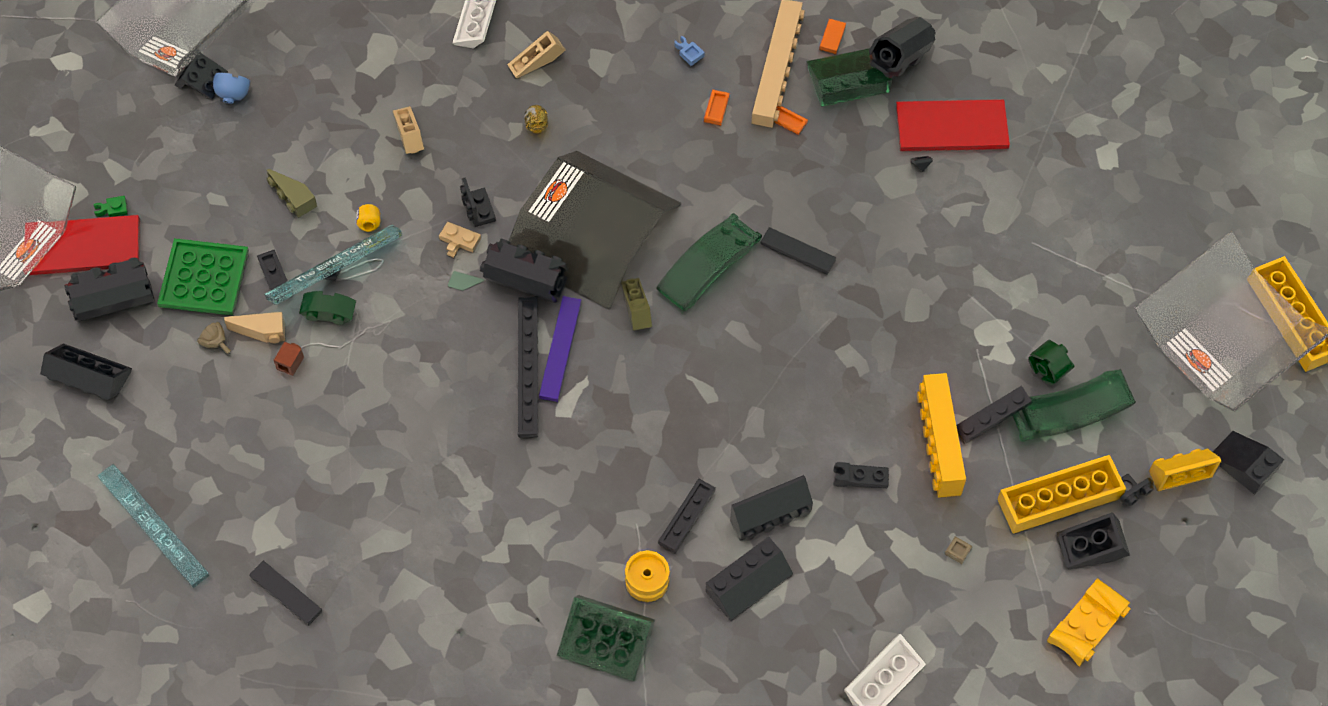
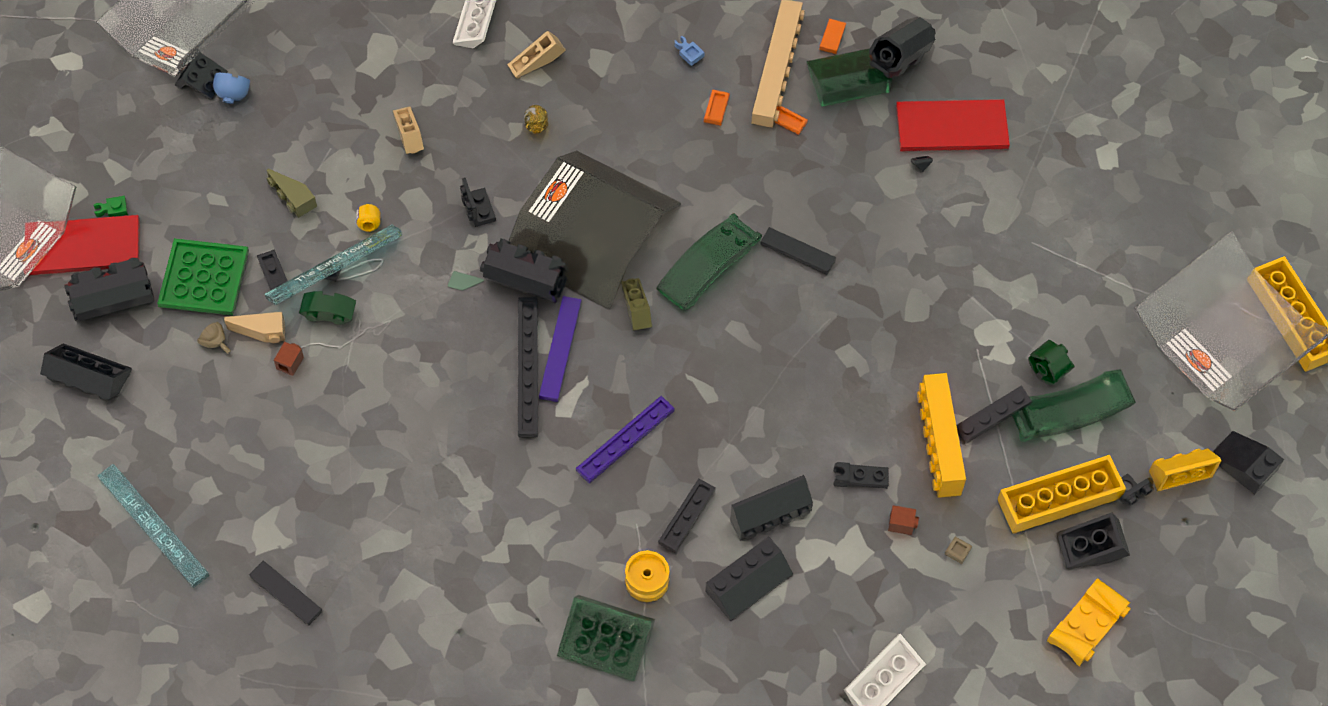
(459, 238): tan plate -> none
(625, 439): none -> dark purple tile
(903, 520): none -> copper brick

